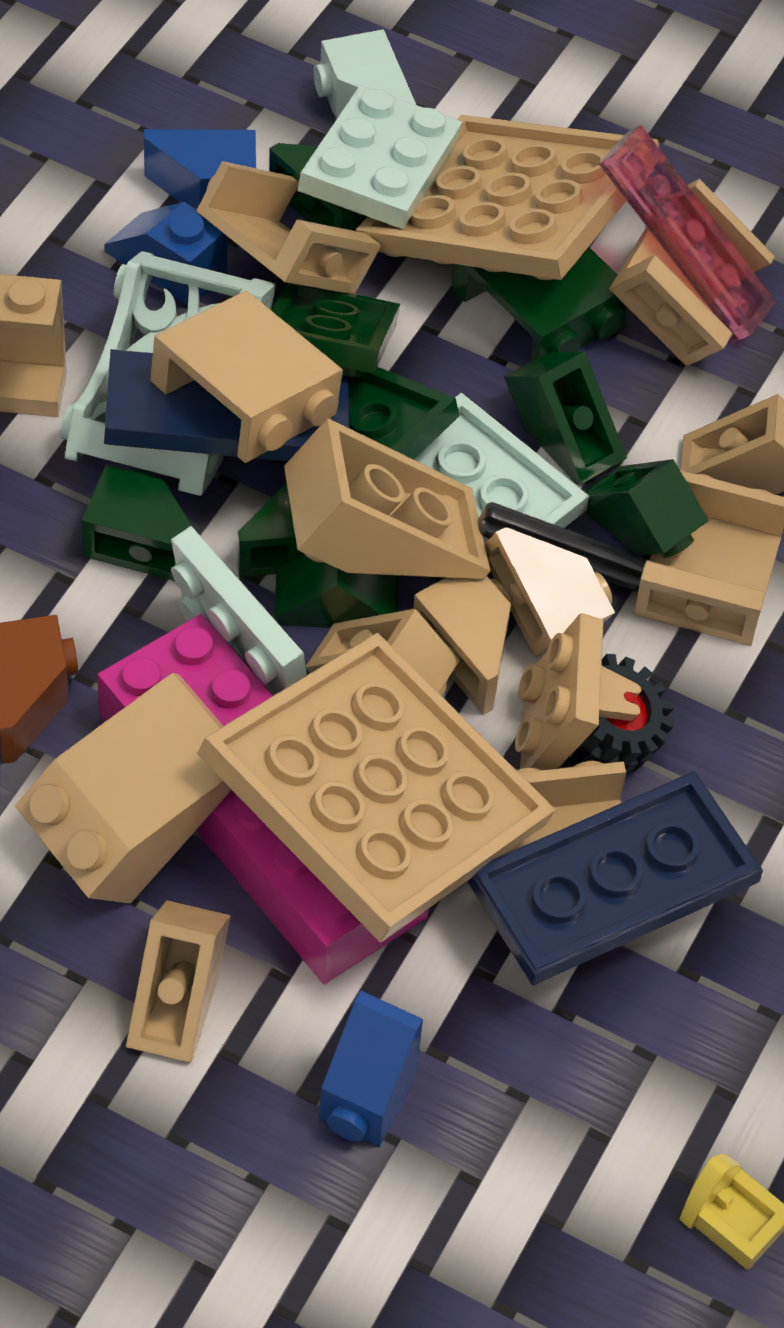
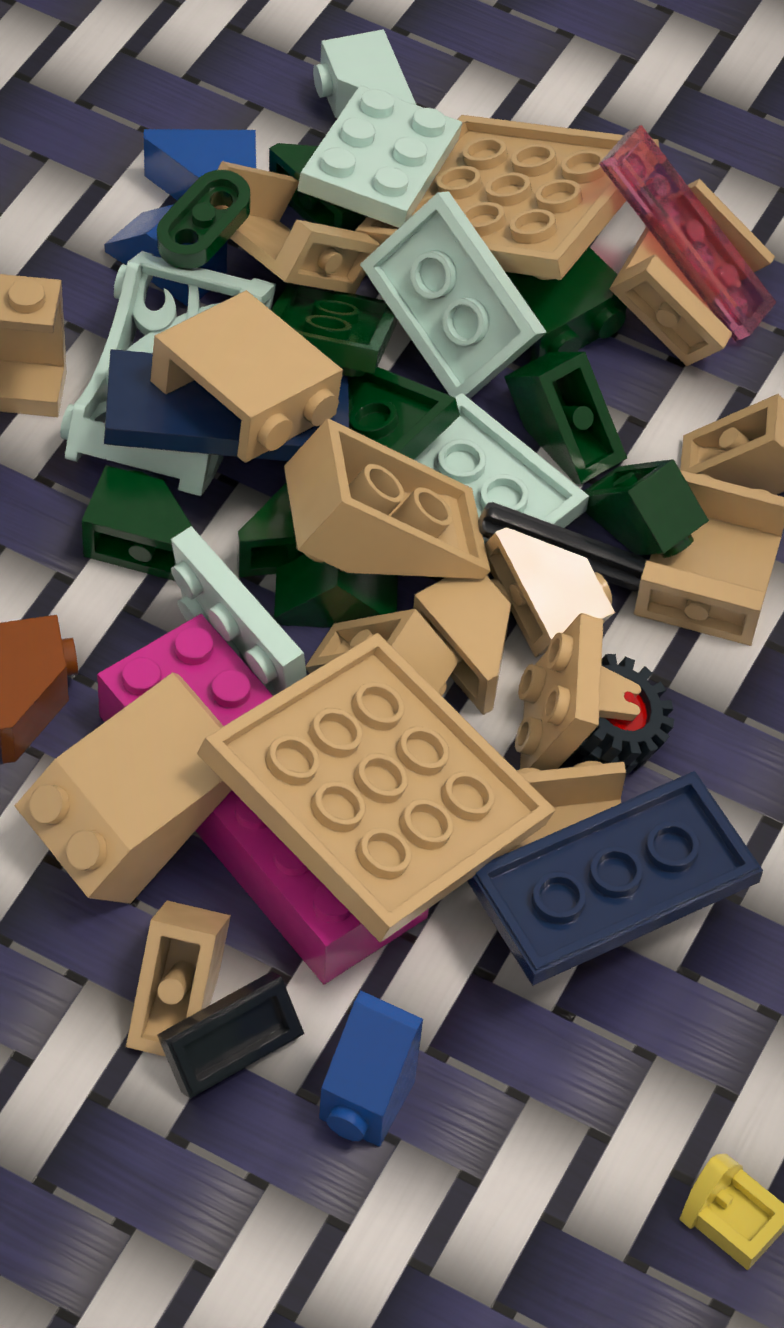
(199, 223): none -> dark green plate
(230, 1034): none -> black tile
(452, 297): none -> light aqua plate

